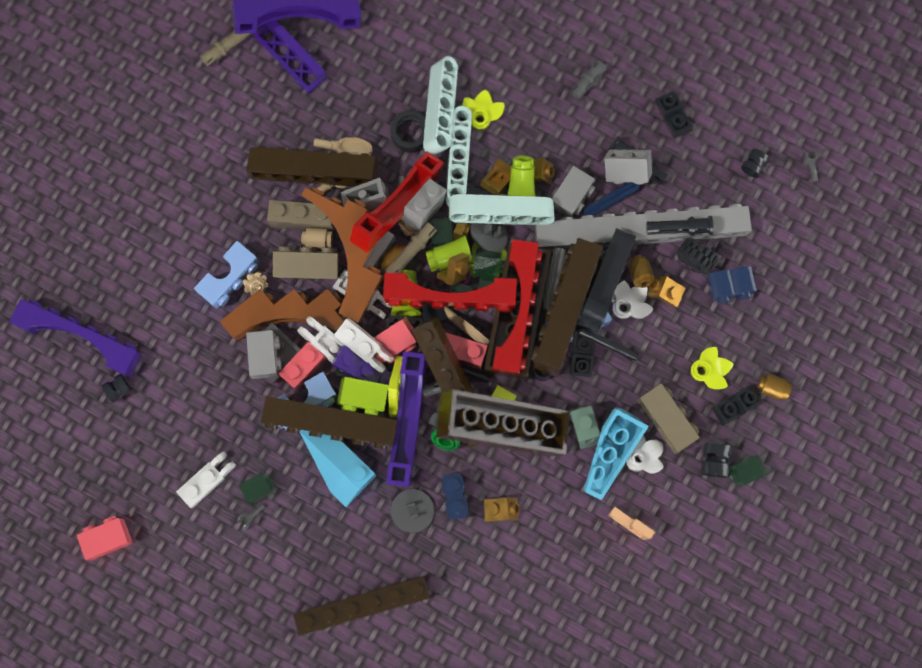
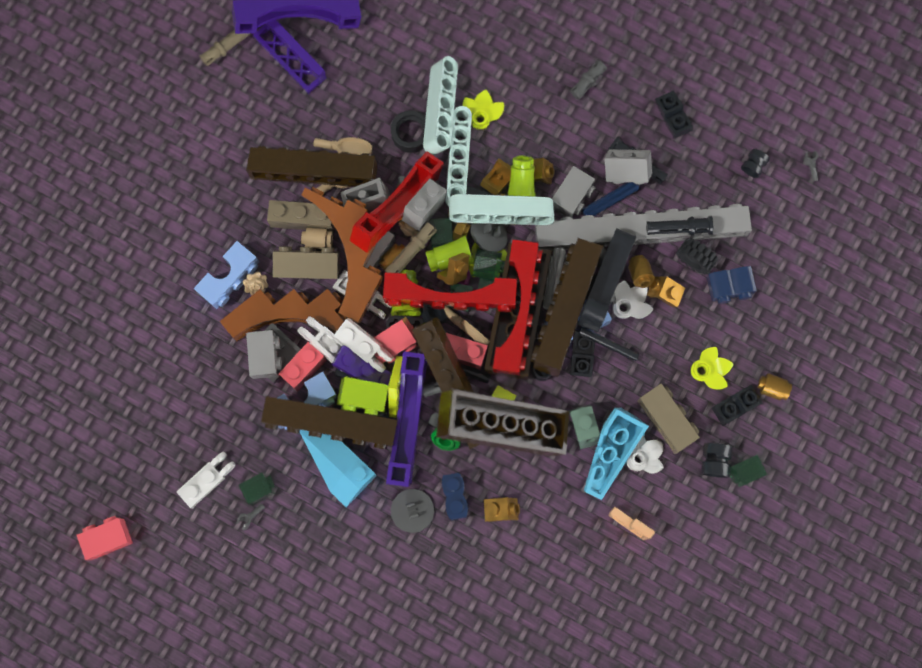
(33, 319): dark purple arch -> none
(116, 388): black wheel -> none
(361, 606): dark brown brick -> none

